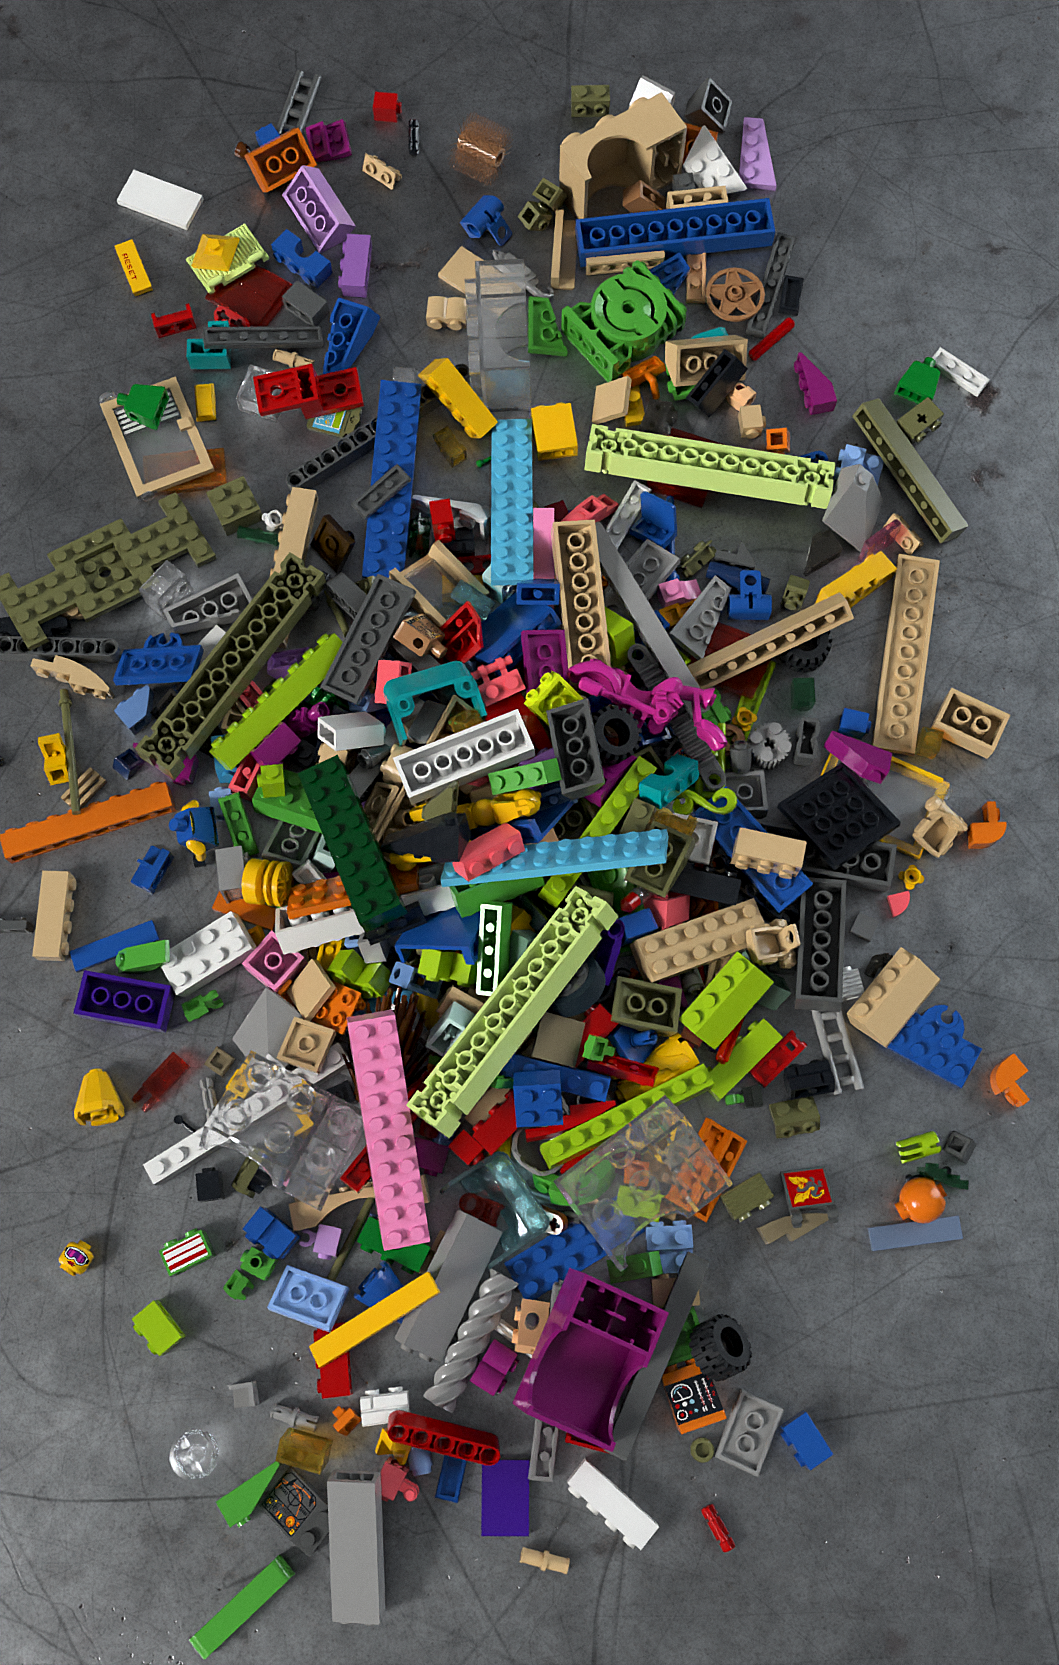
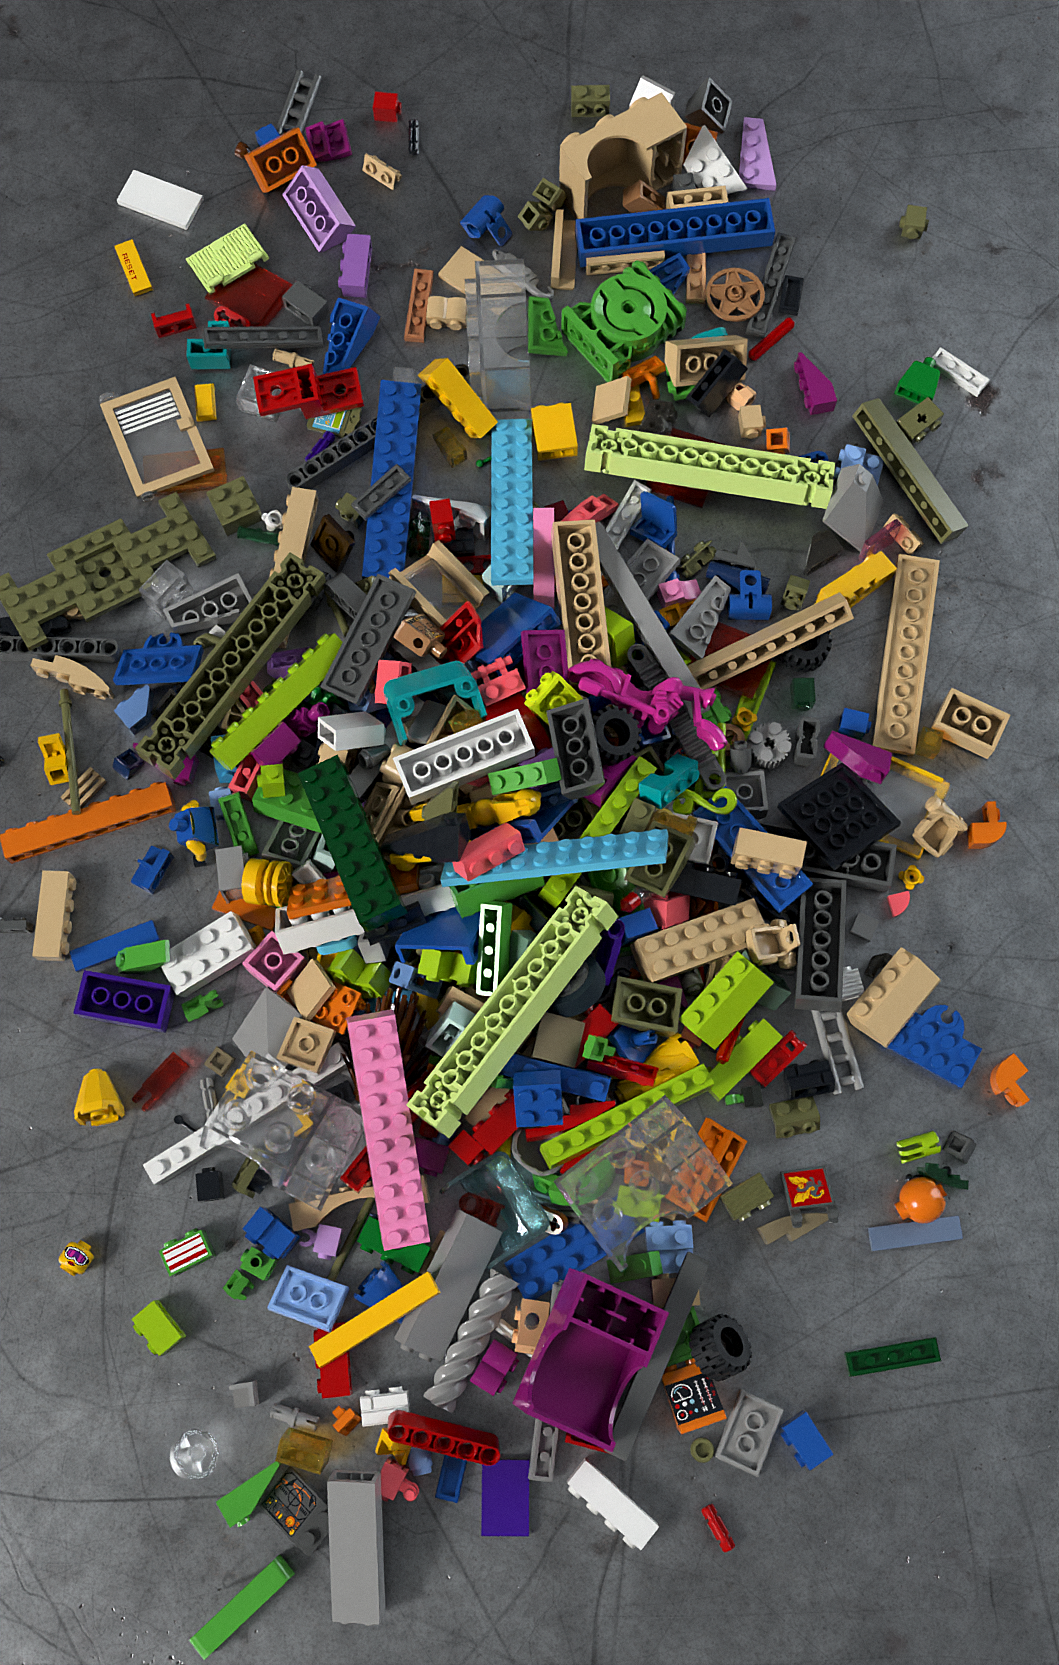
(145, 404): green torso -> none
(207, 640): none -> olive arm
(215, 252): yellow slope -> none
(312, 269): blue arch -> none
(321, 445): none -> dark purple axle
(337, 946): none -> medium azure beam
(346, 511): none -> olive brick
(417, 310): none -> nougat tile
(480, 148): medium nougat piece -> none
(481, 603): clear light blue bracket -> none
(538, 592): blue slope -> none
(544, 1560): tan pin -> none
(892, 1356): none -> dark green tile
(914, 222): none -> olive brick

